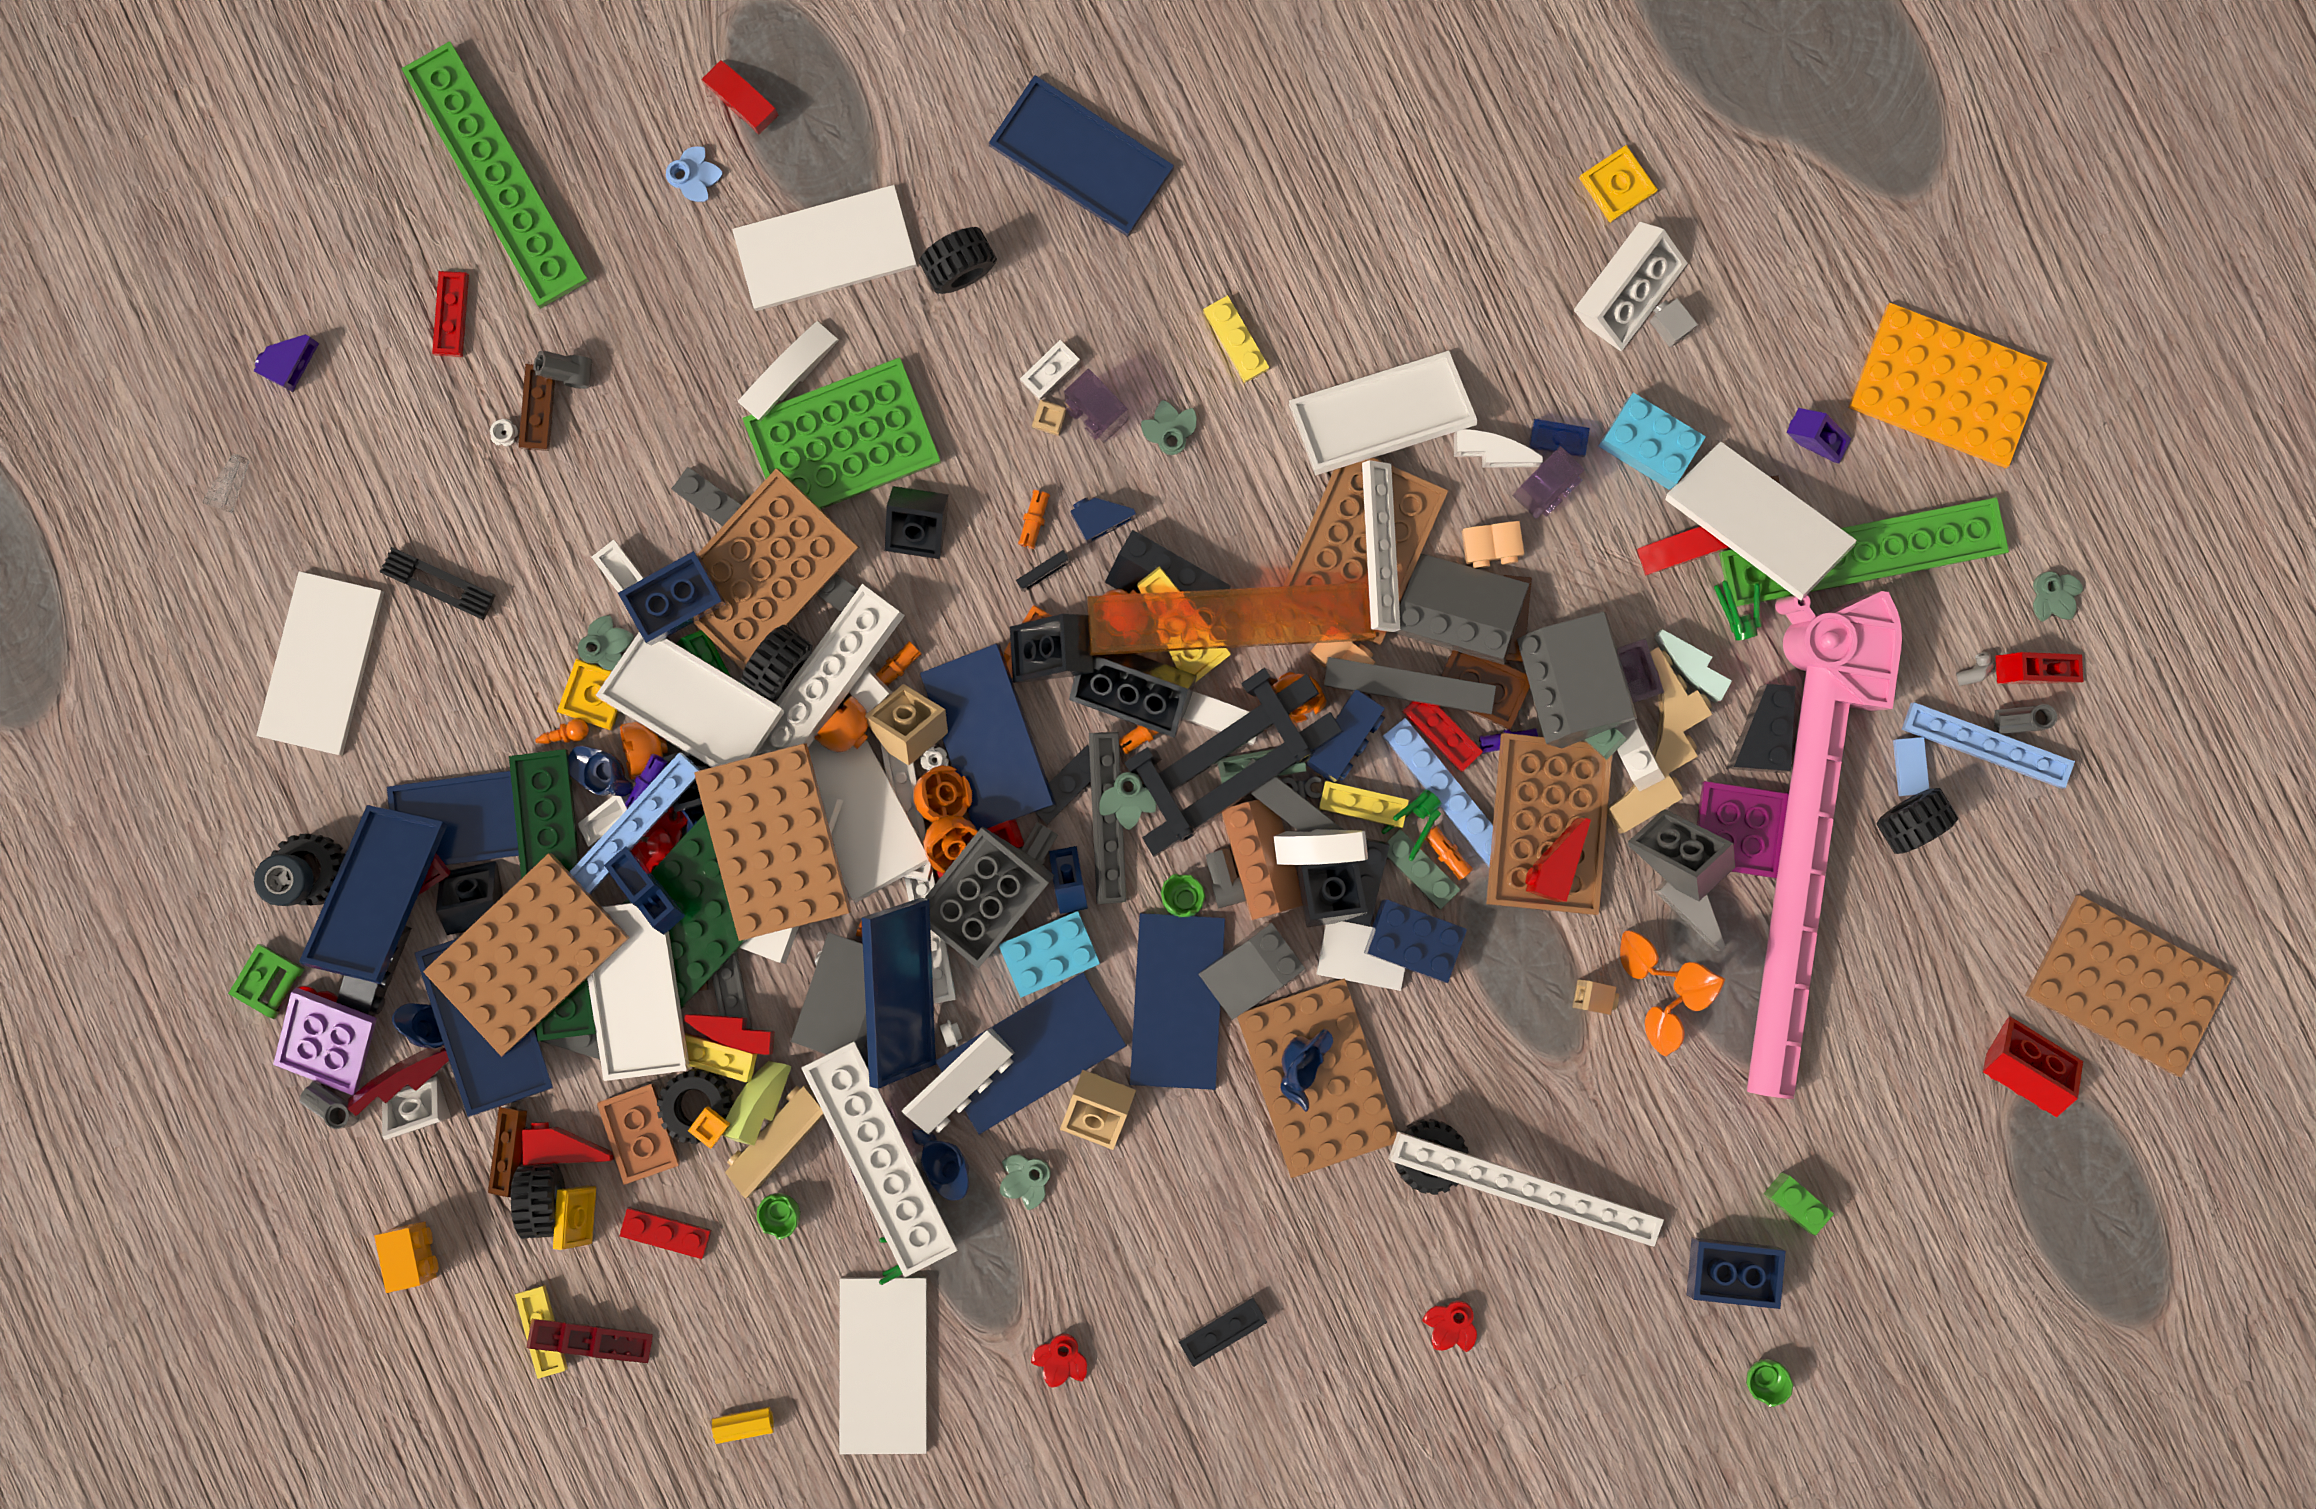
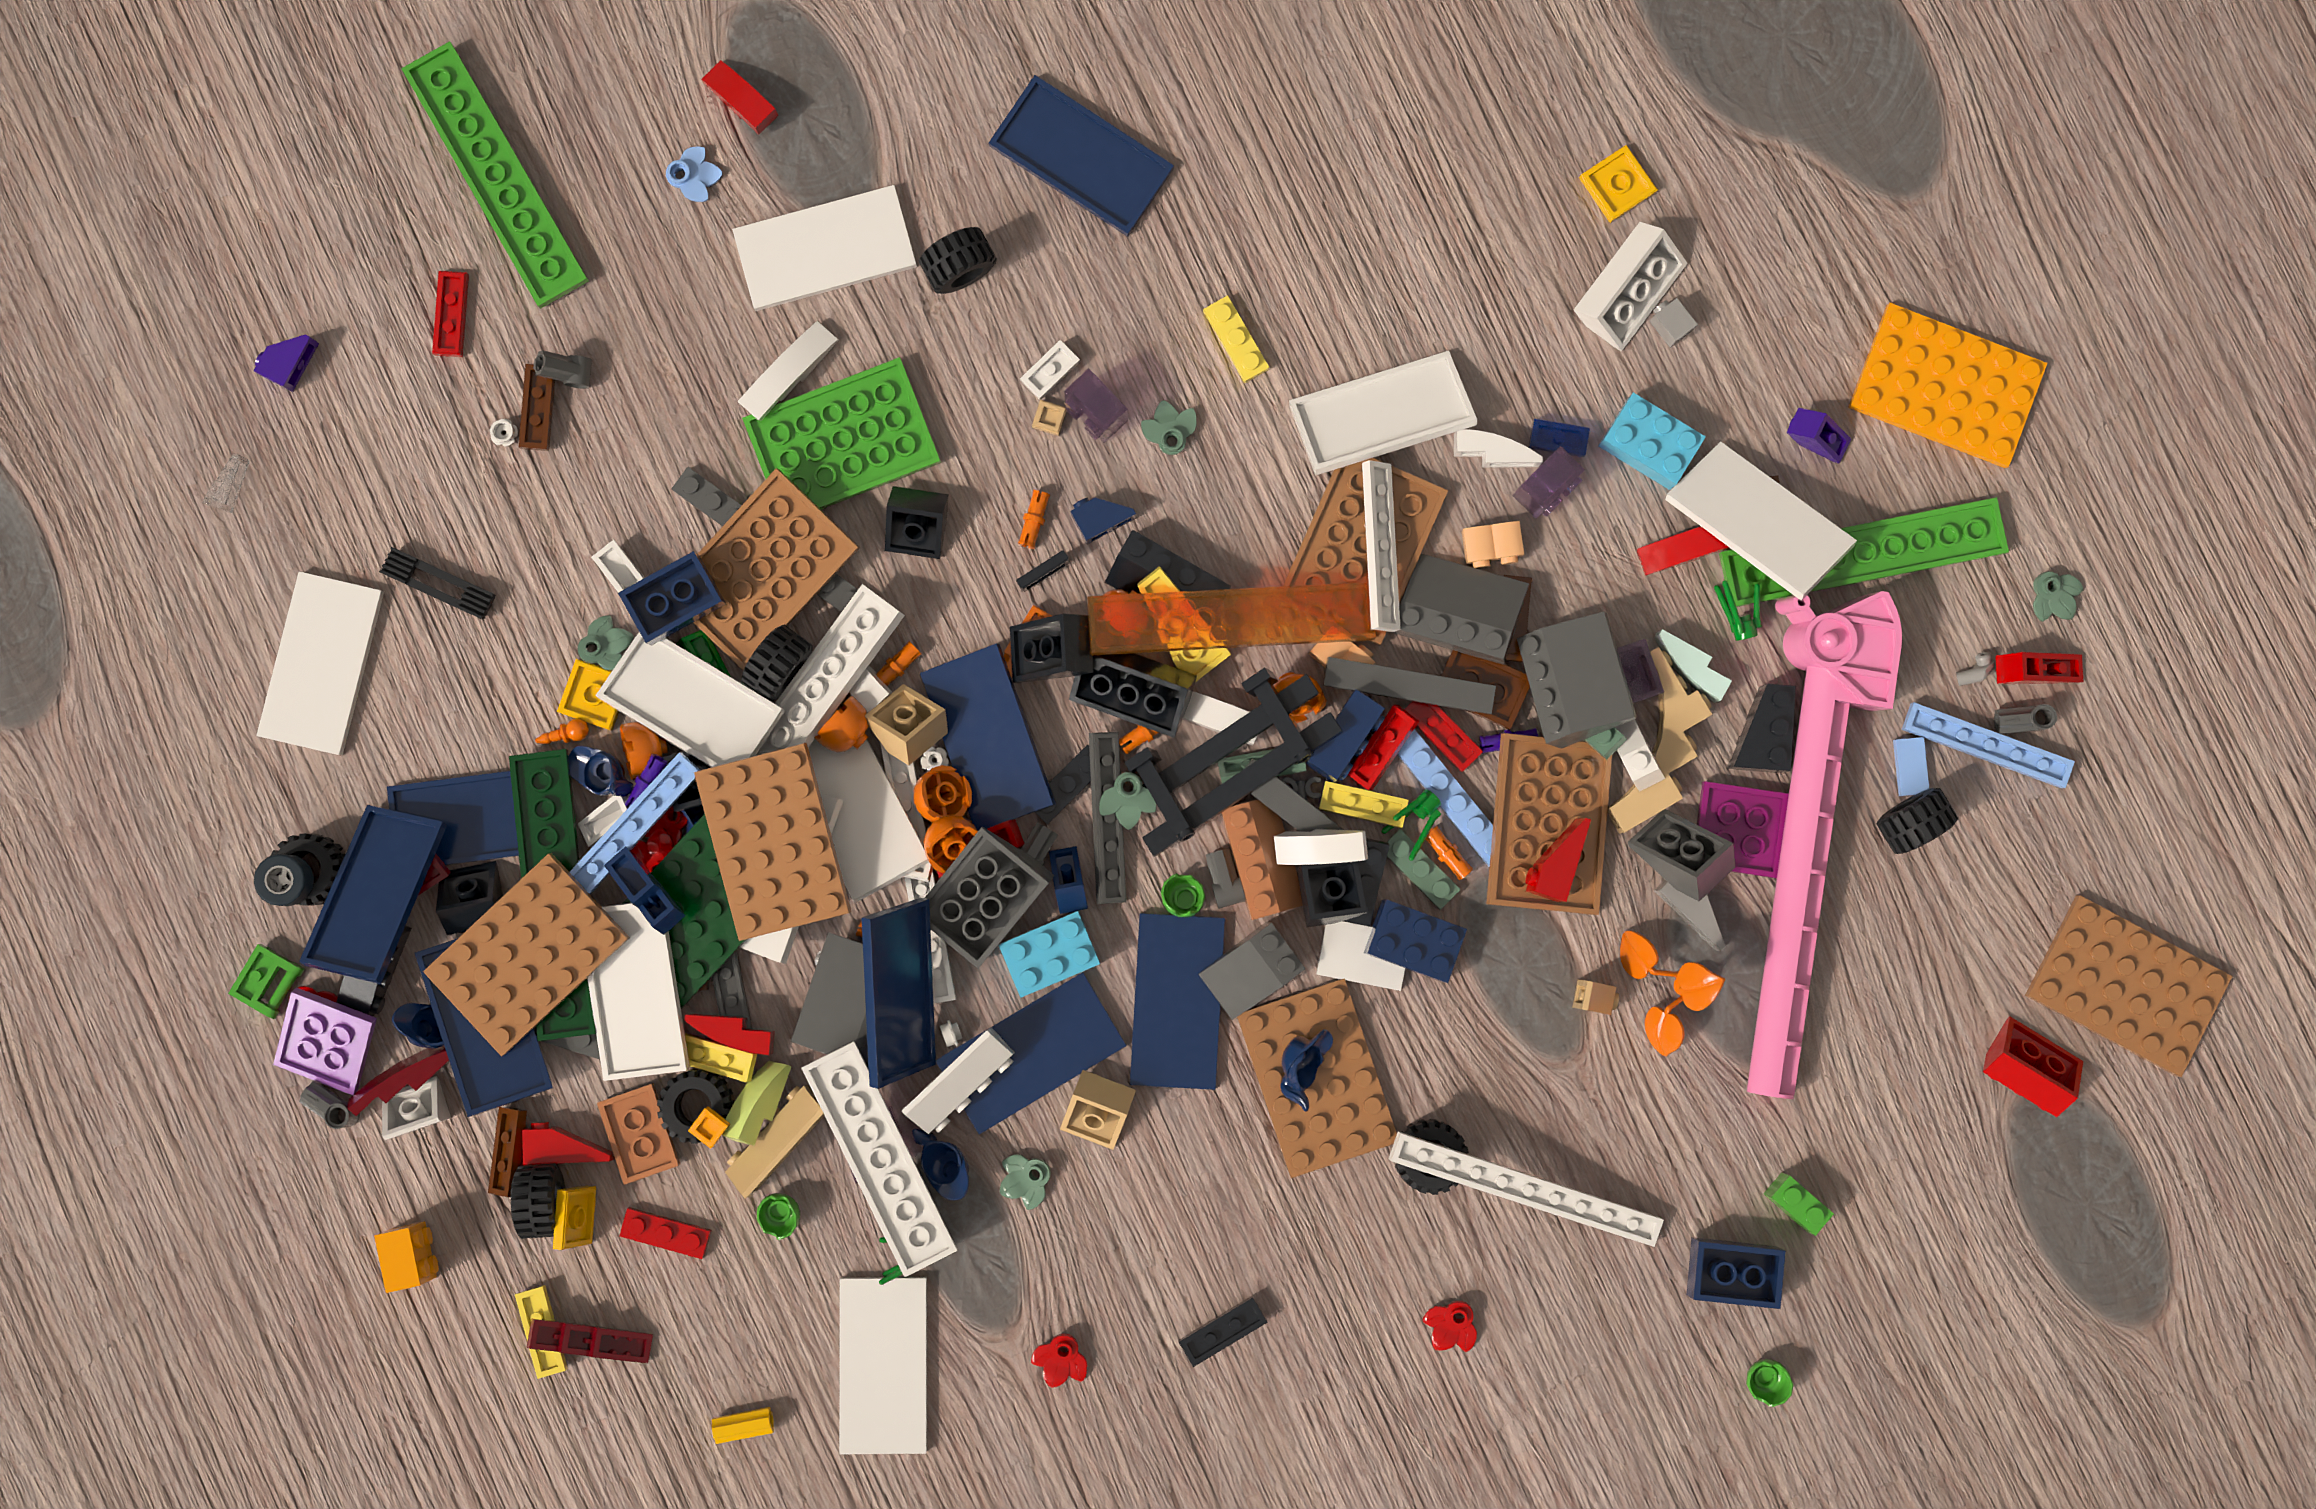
(1383, 747): none -> red plate

